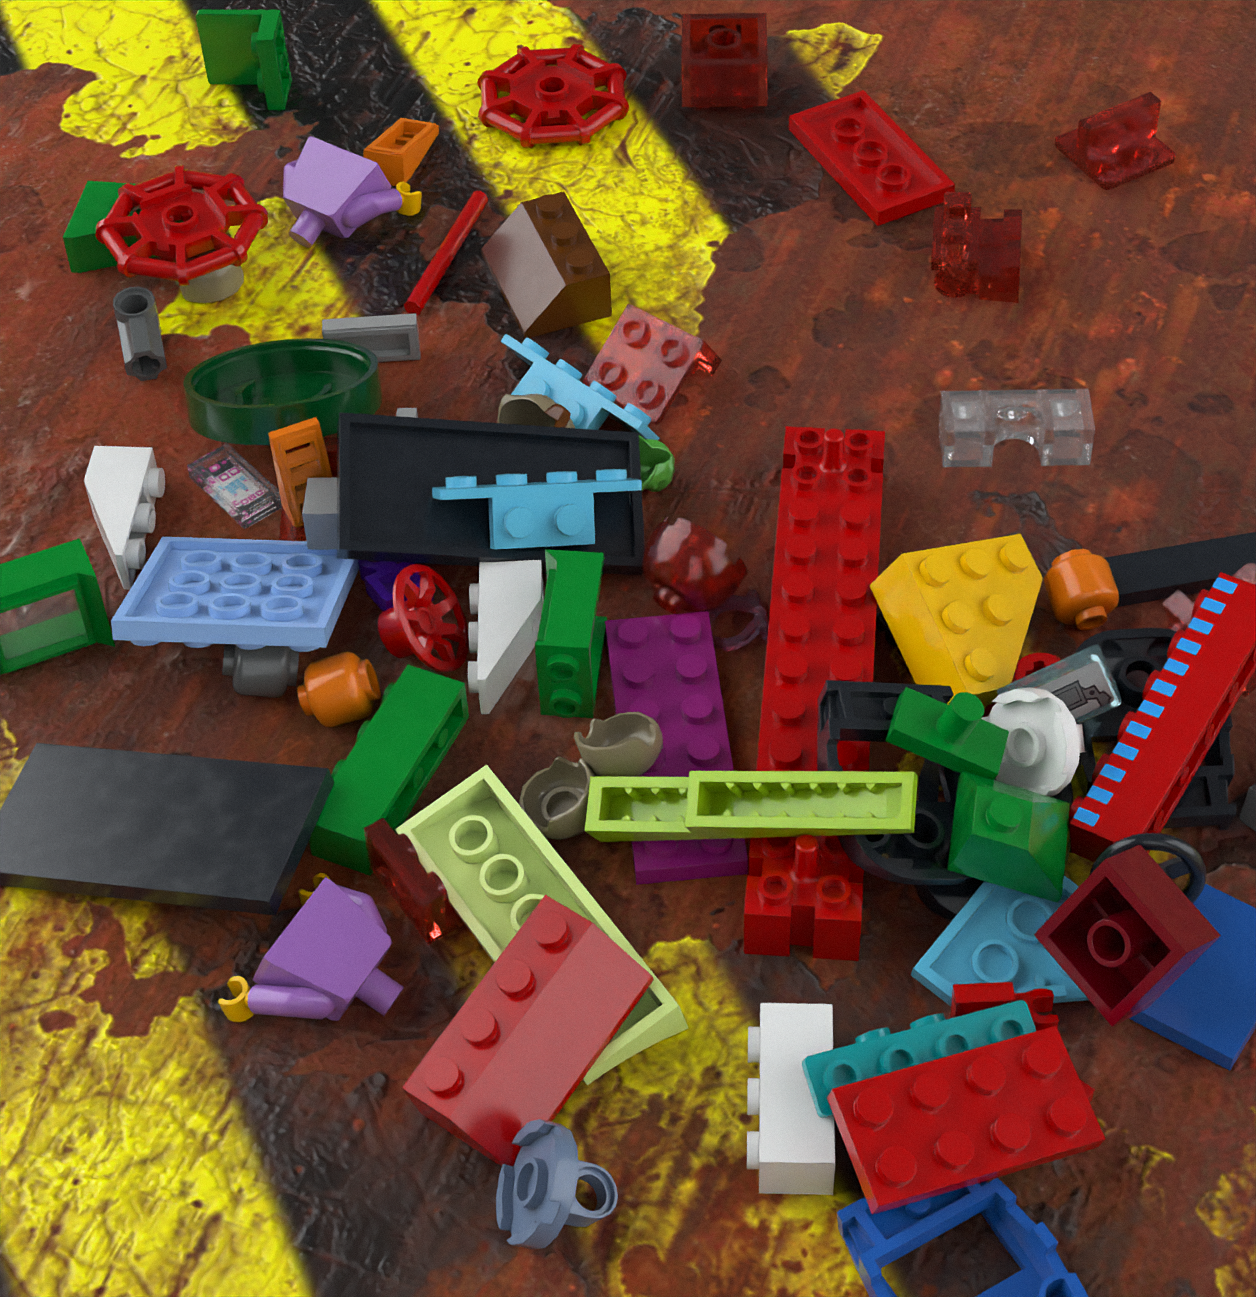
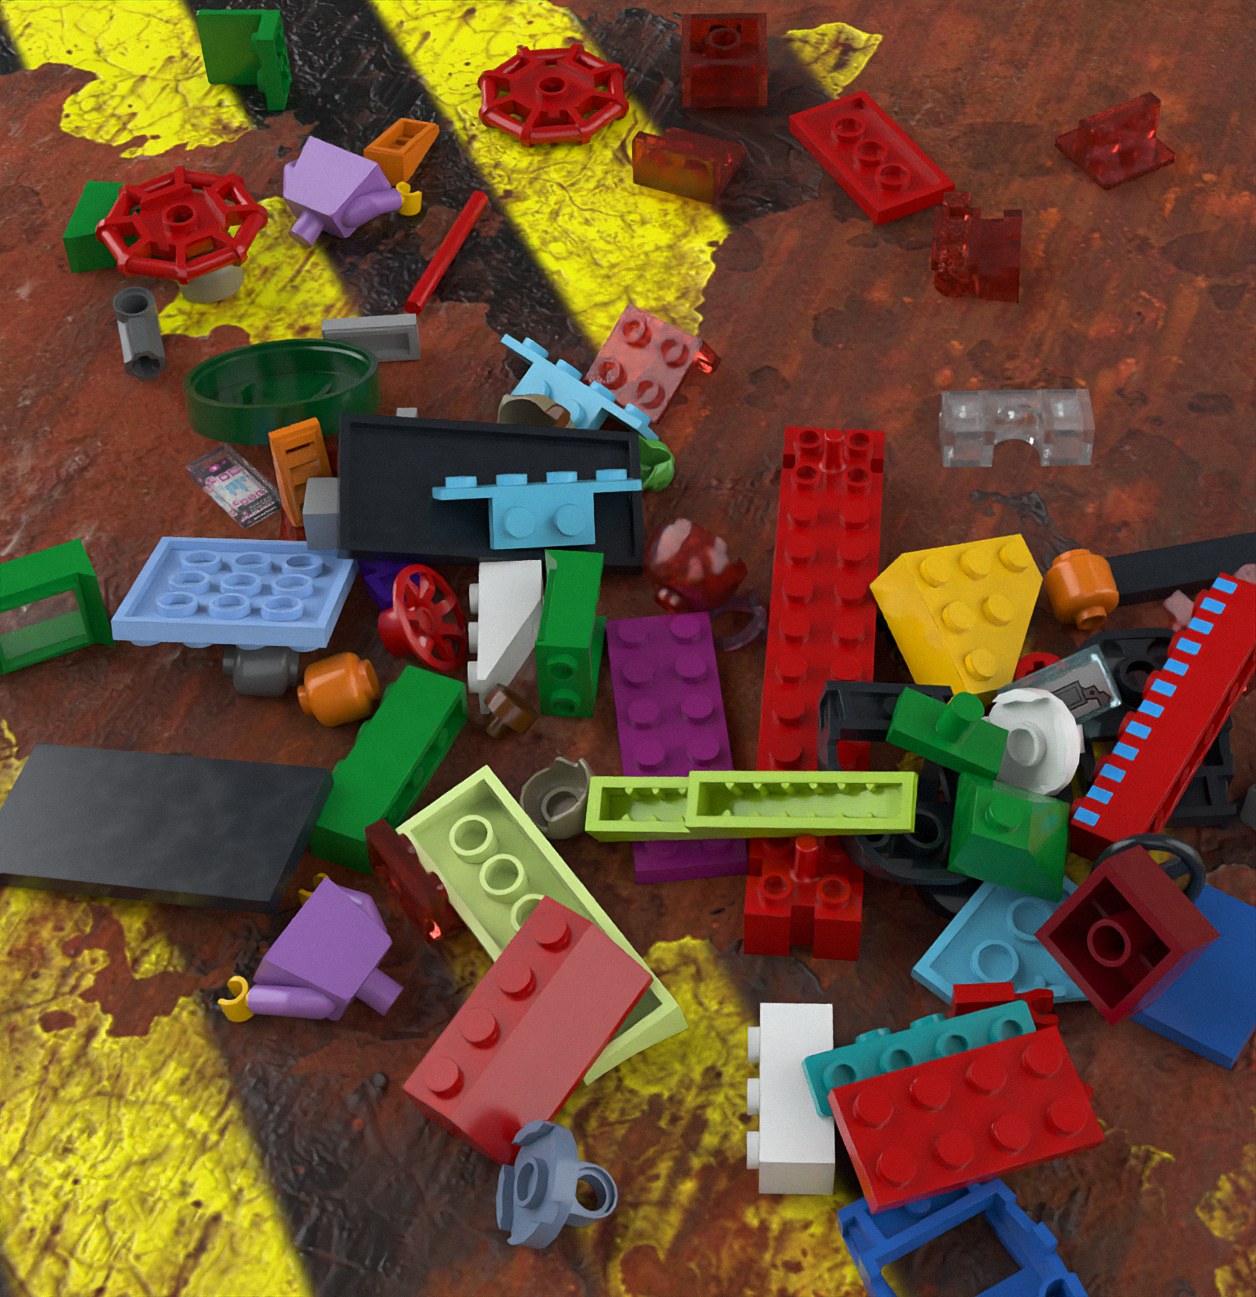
(122, 497): white slope -> none
(508, 711): none -> reddish brown tile
(548, 267): reddish brown slope -> none
(621, 745): dark tan hair -> none
(685, 163): none -> clear red bracket

